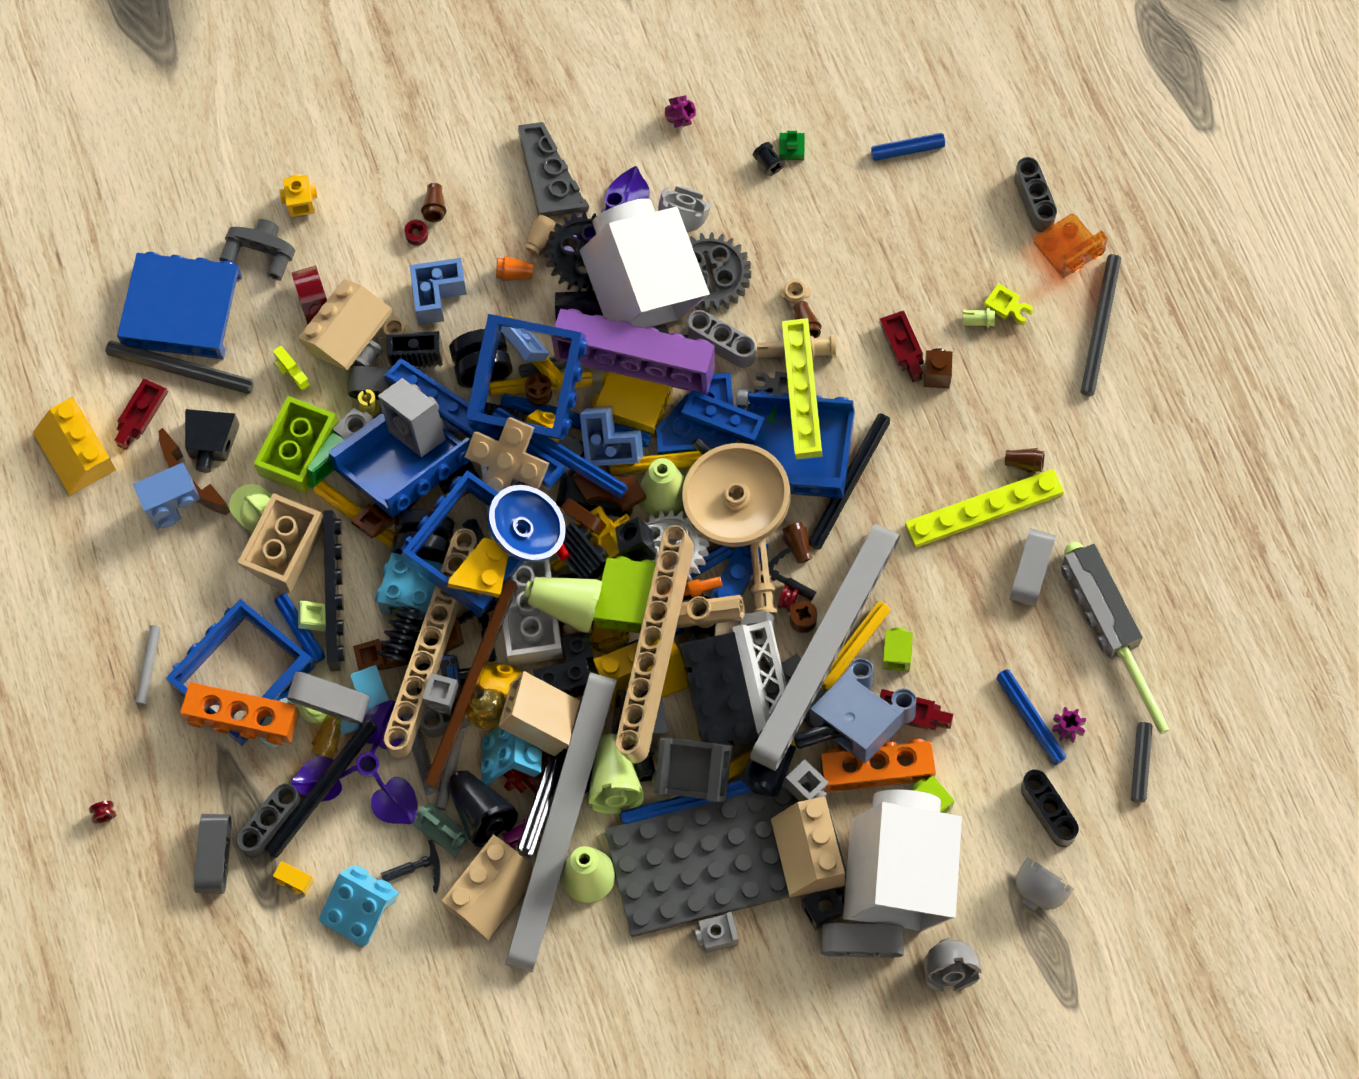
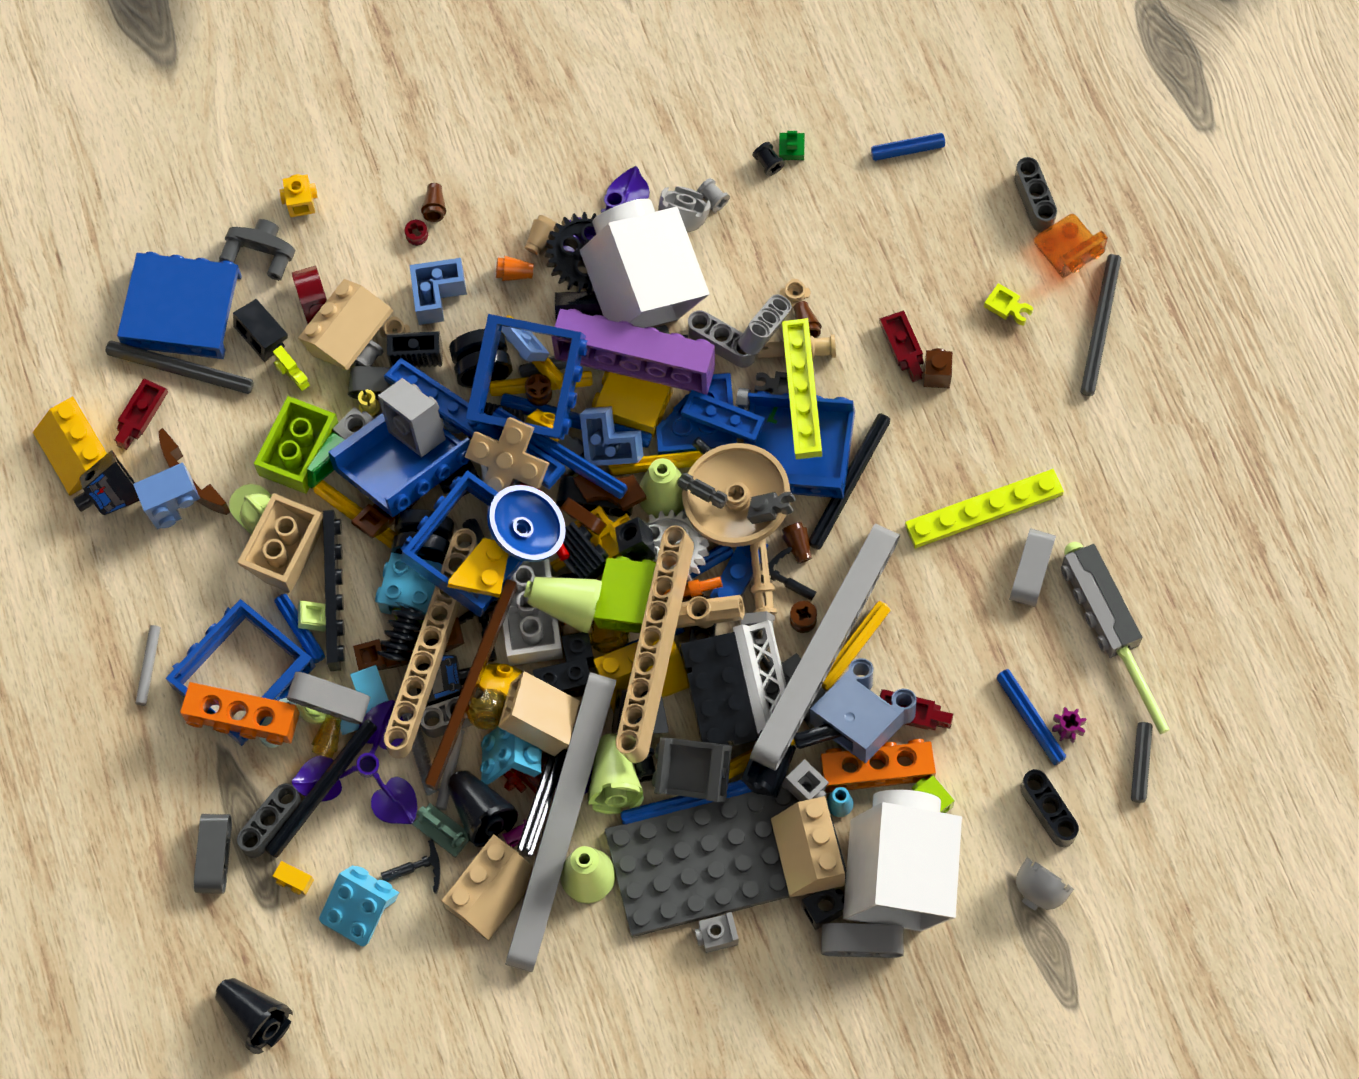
(102, 812): dark red bush -> none
(106, 486): none -> black torso
(209, 436): black torso -> none
(253, 1014): none -> black cone
(259, 329): none -> black hinge
(441, 694): light grey brick -> none
(548, 174): dark grey wing -> none
(680, 111): magenta gear -> none
(702, 490): none -> dark grey axle
(713, 194): none -> light grey bush
(732, 268): dark grey gear -> none
(764, 324): none -> light grey beam
(766, 506): none -> dark grey plate
(787, 598): dark red bush -> none
(837, 807): none -> medium azure cone
(897, 649): lime brick -> none
(951, 964): light grey cylinder -> none
(979, 318): yellowish green pin -> none
(1026, 459): reddish brown cone -> none

